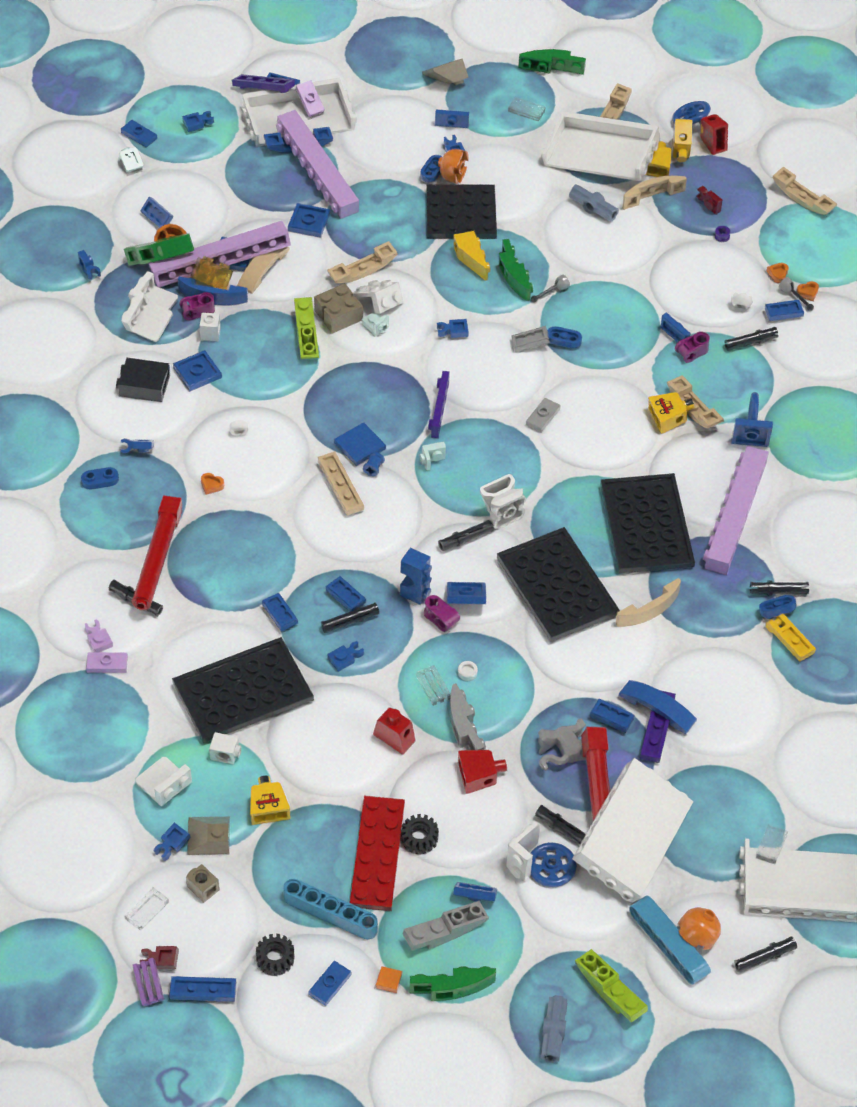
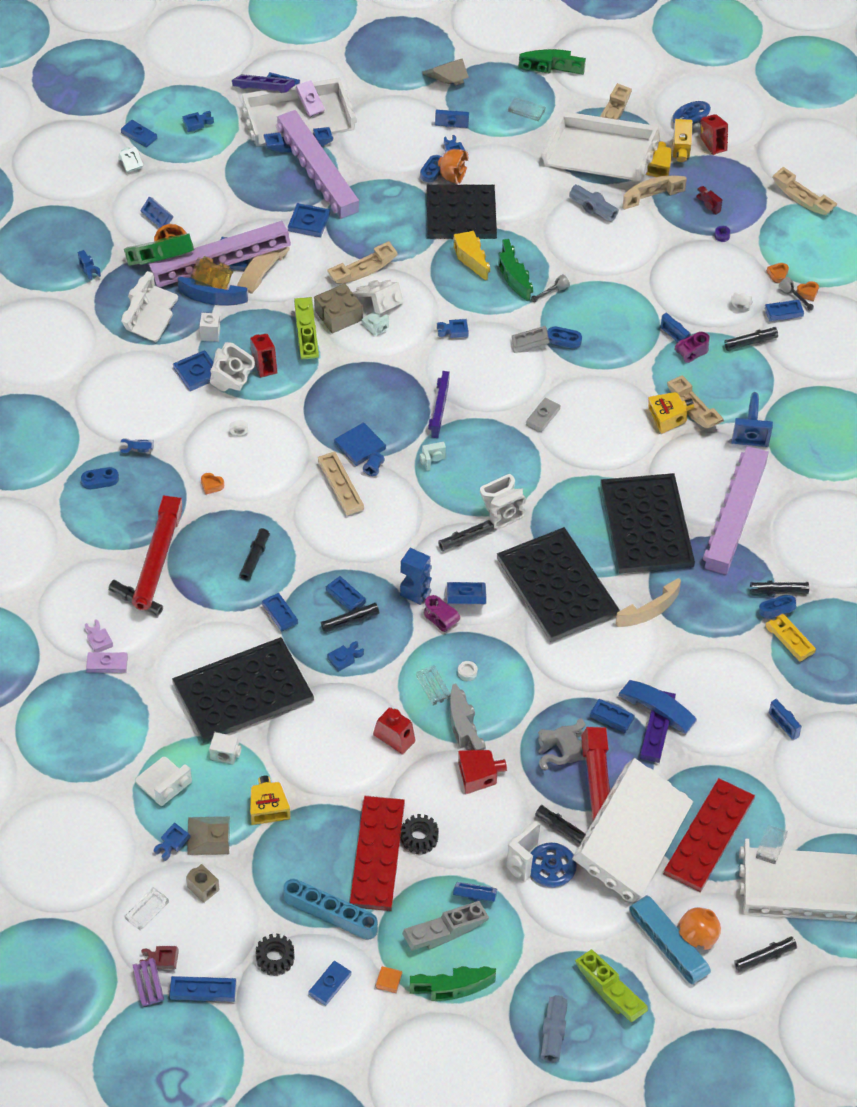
(143, 379): black brick -> none
(197, 305): magenta piece -> none
(231, 367): none -> white piece
(257, 548): none -> black pin
(263, 347): none -> red torso
(709, 835): none -> red plate
(785, 719): none -> blue plate

